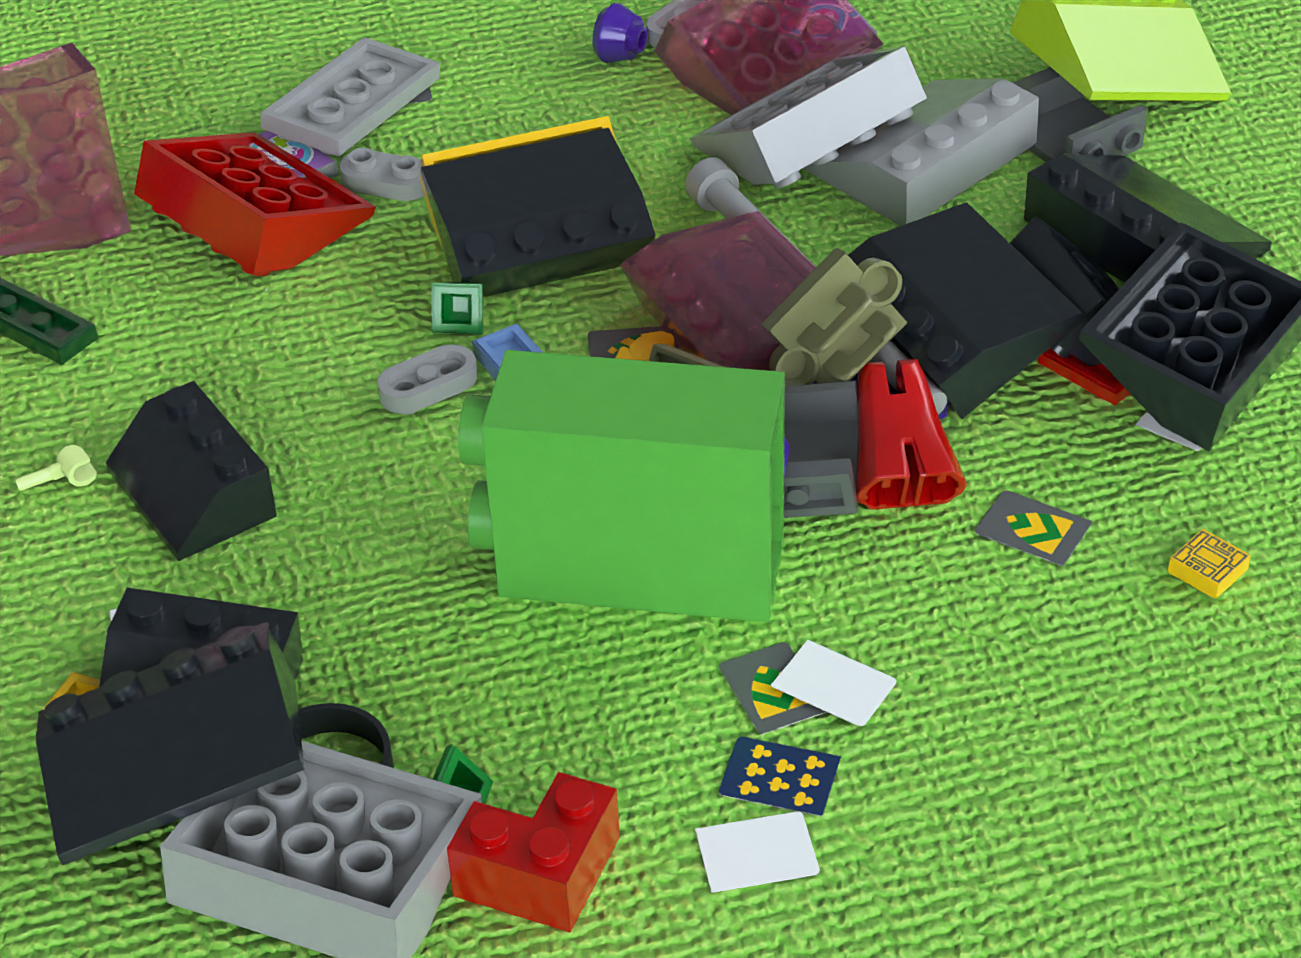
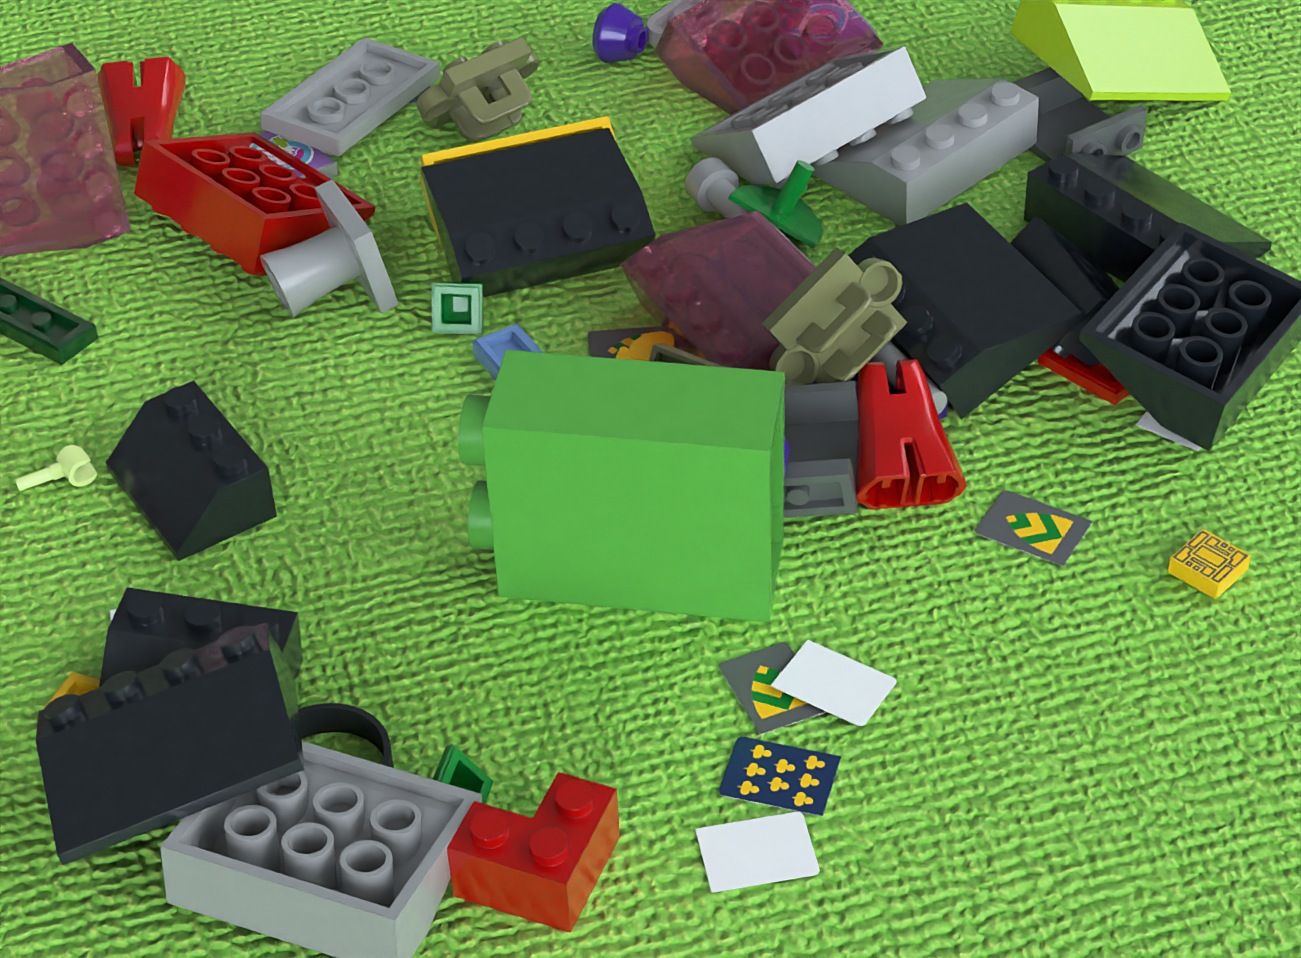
(140, 111): none -> red piece
(330, 259): none -> light grey plant
(382, 174): light grey plate -> none
(427, 379): light grey plate -> none
(482, 92): none -> olive piece
(784, 206): none -> green shield

